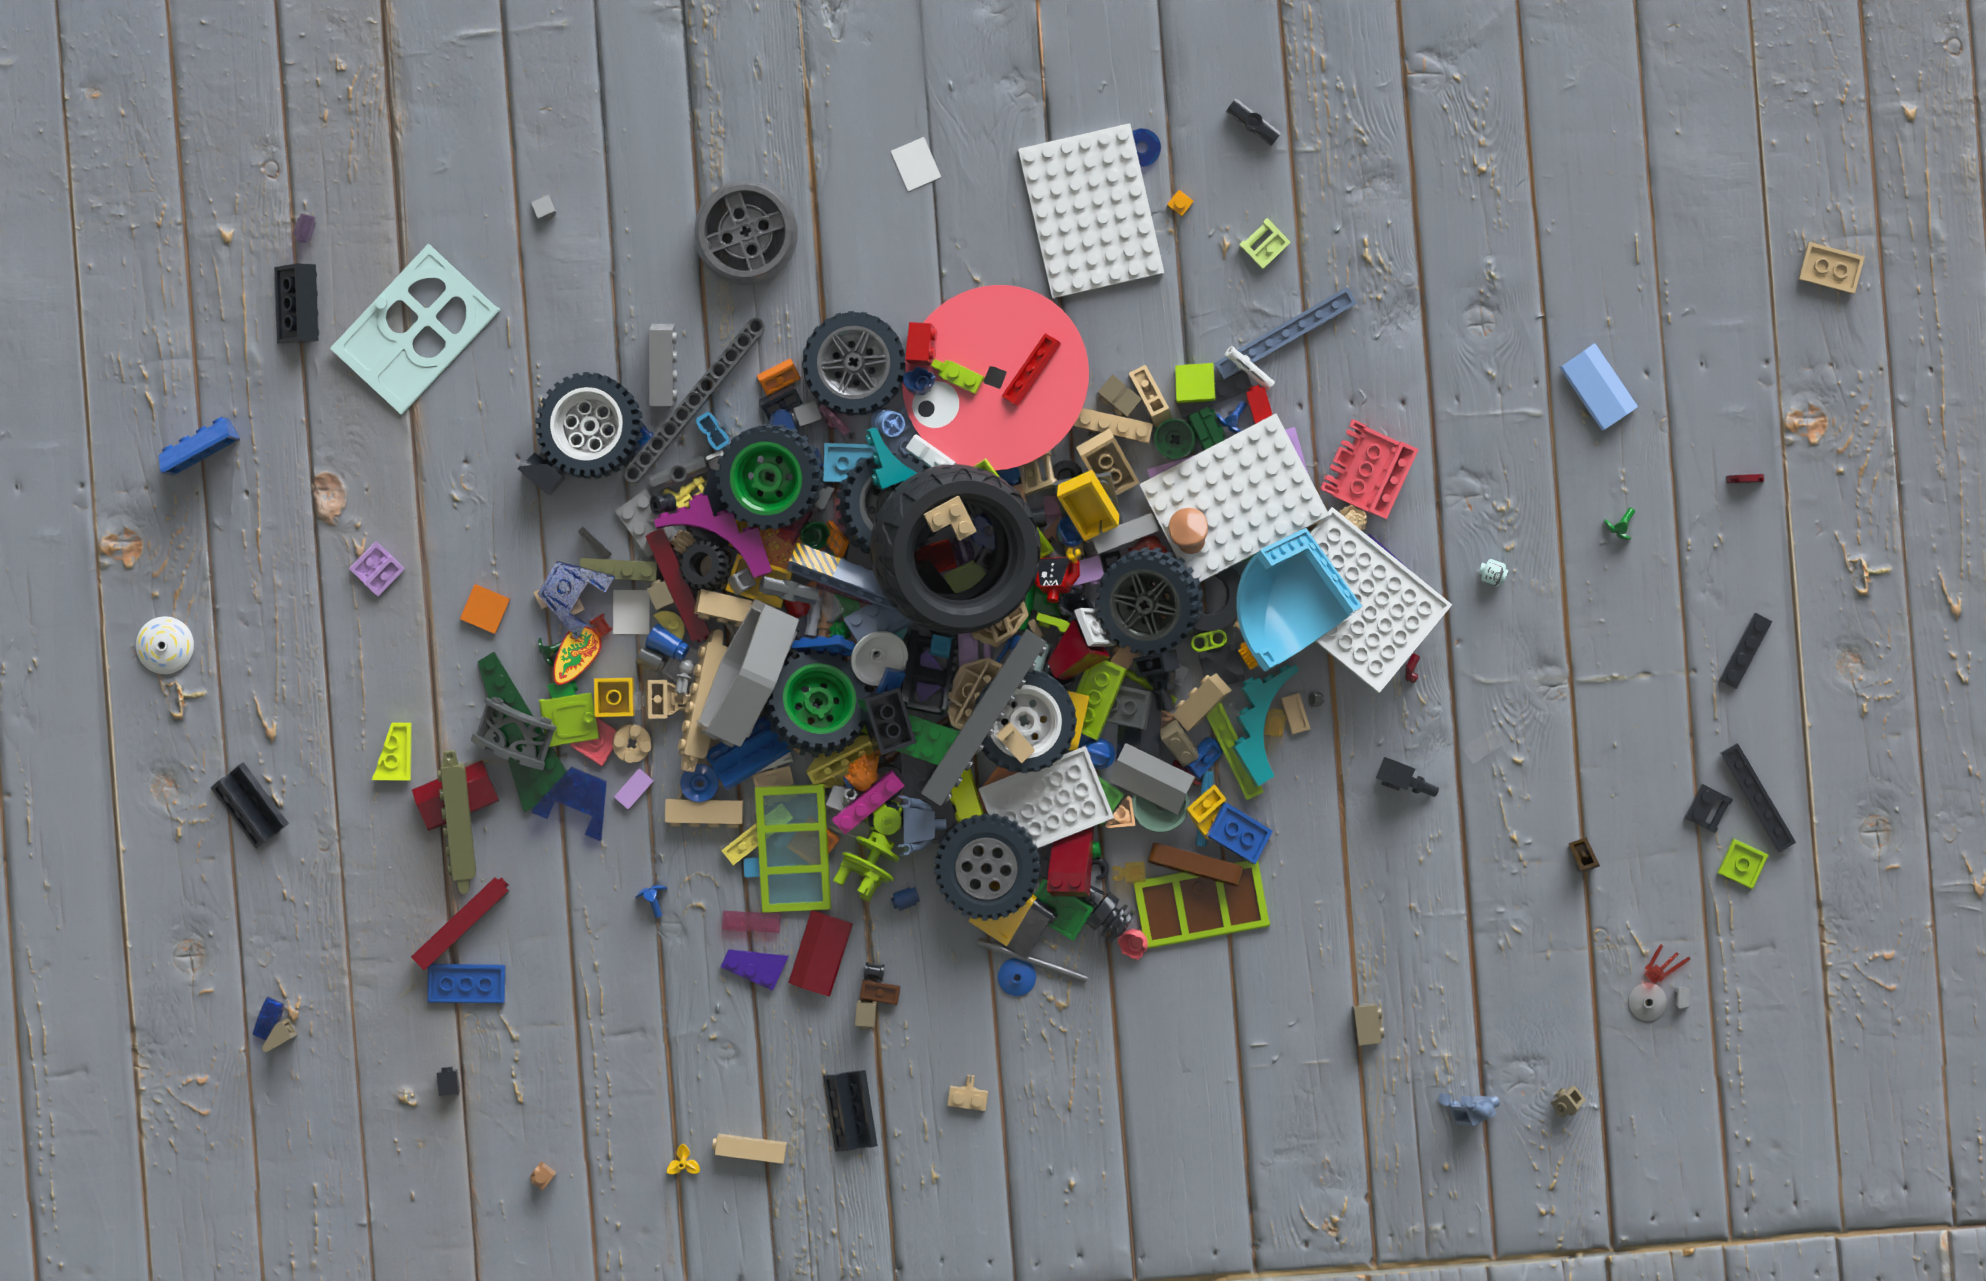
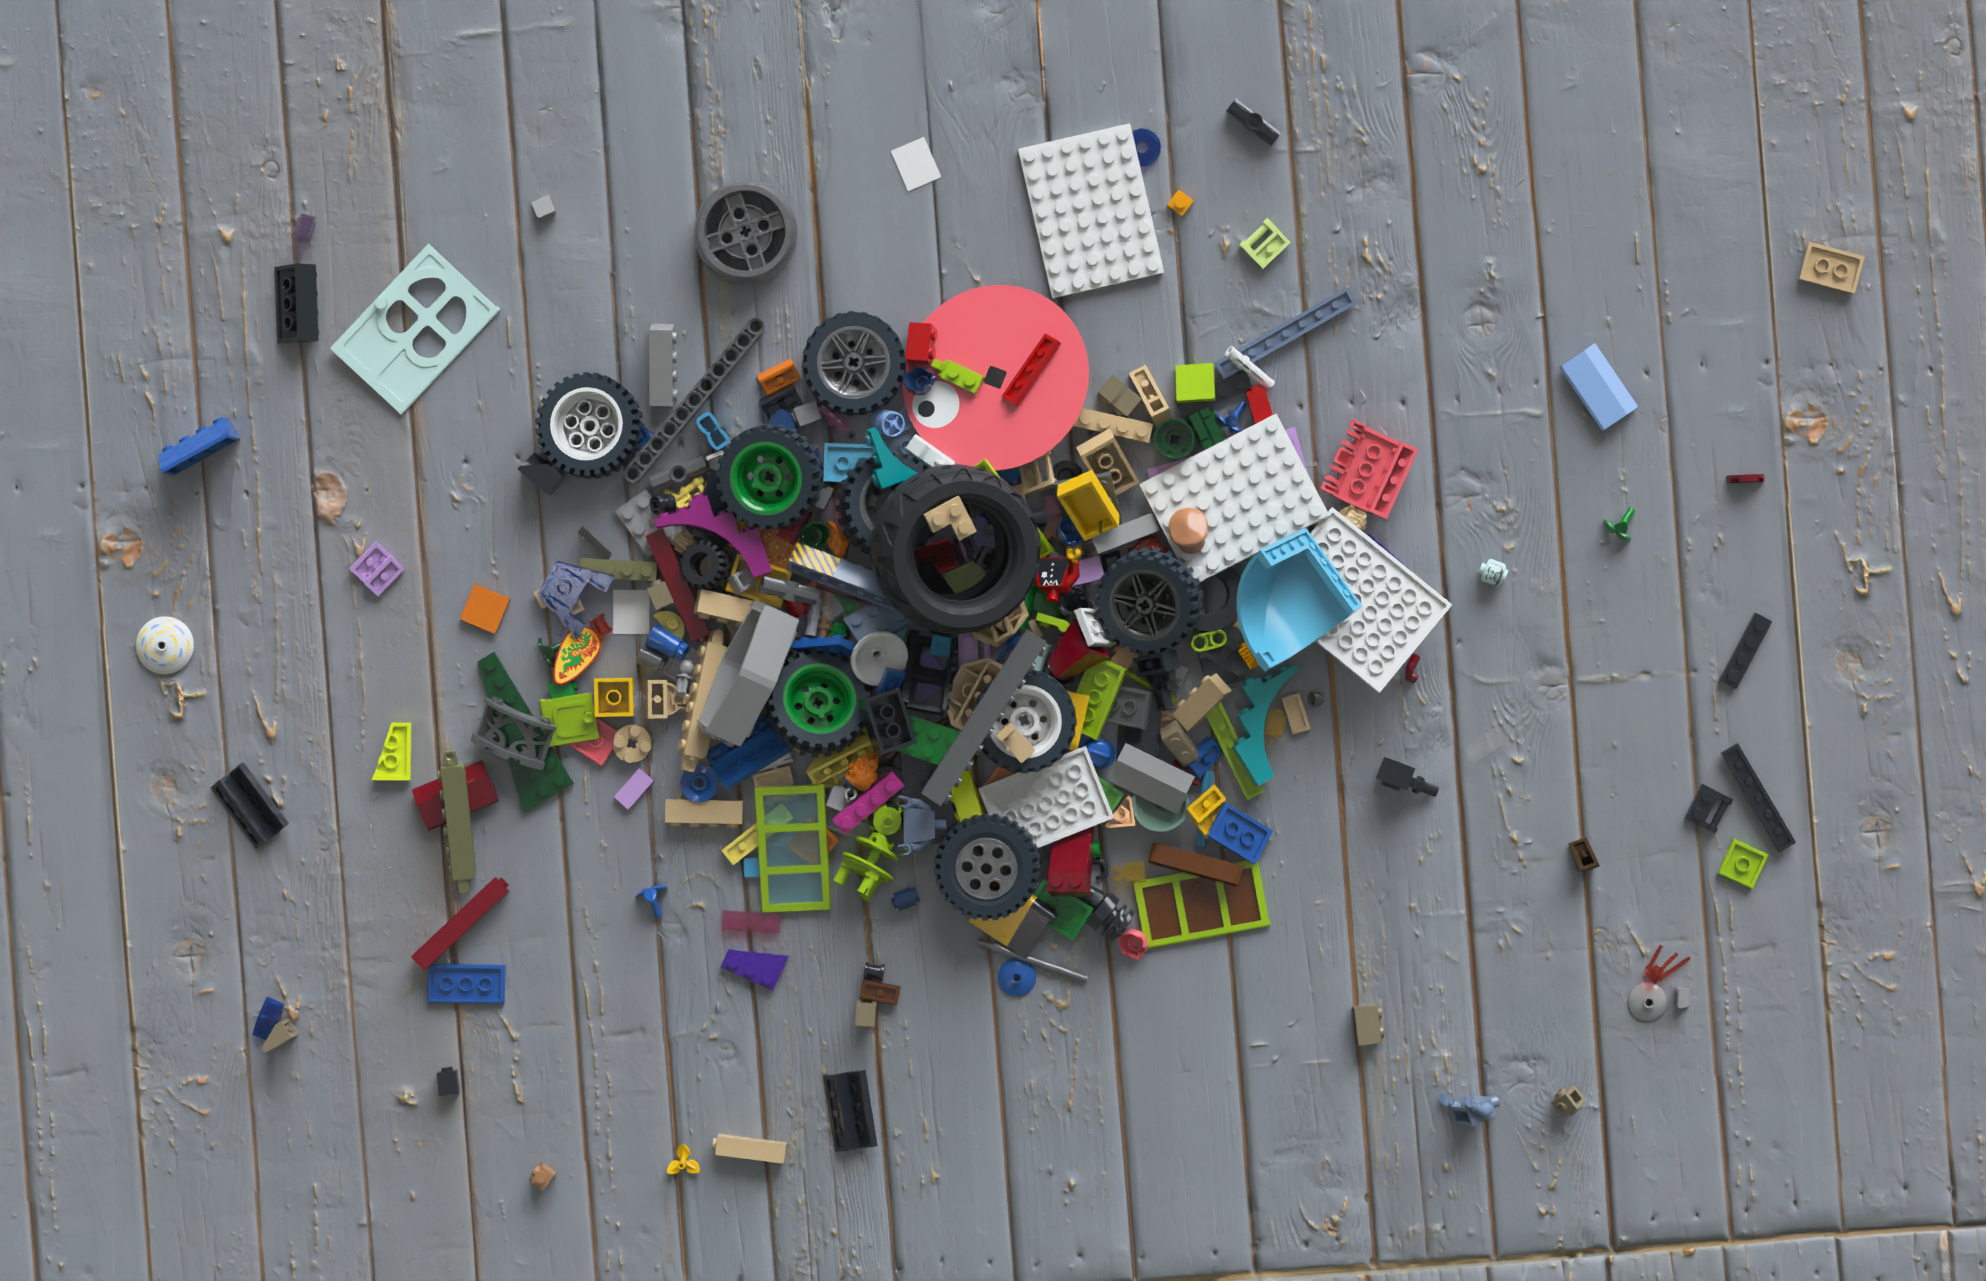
(579, 792): clear blue wing -> none
(820, 953): dark red slope -> none
(968, 1096): tan plate -> none

